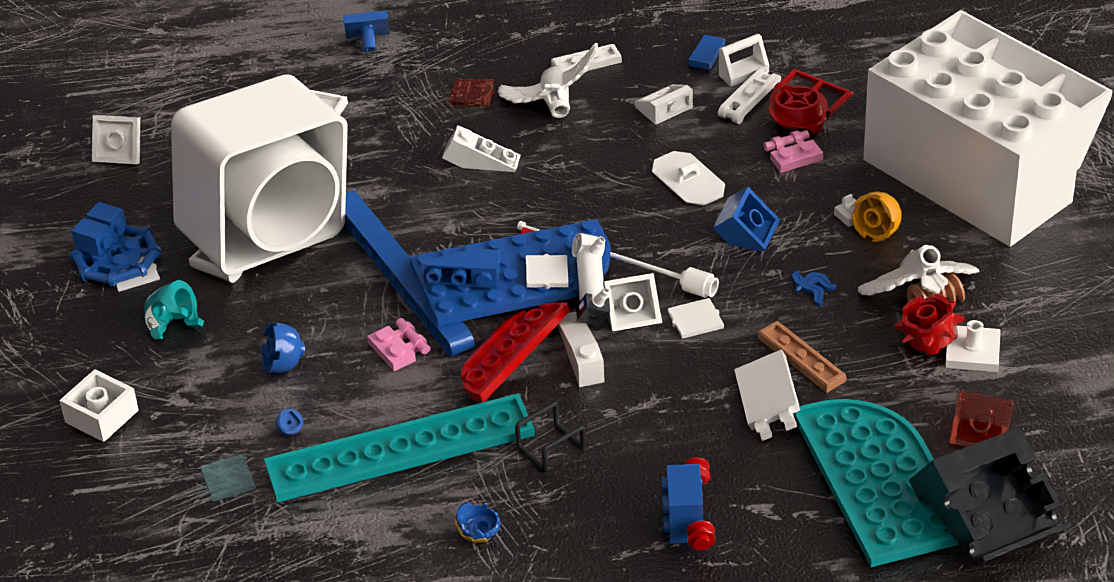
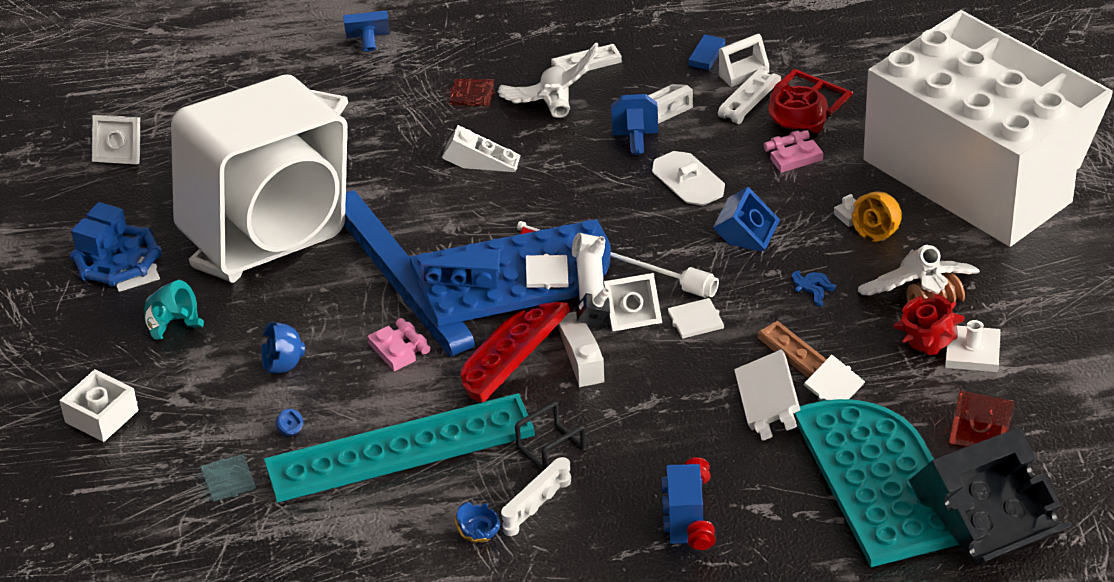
(535, 494): none -> white plate
(634, 117): none -> blue piece
(834, 381): none -> white piece

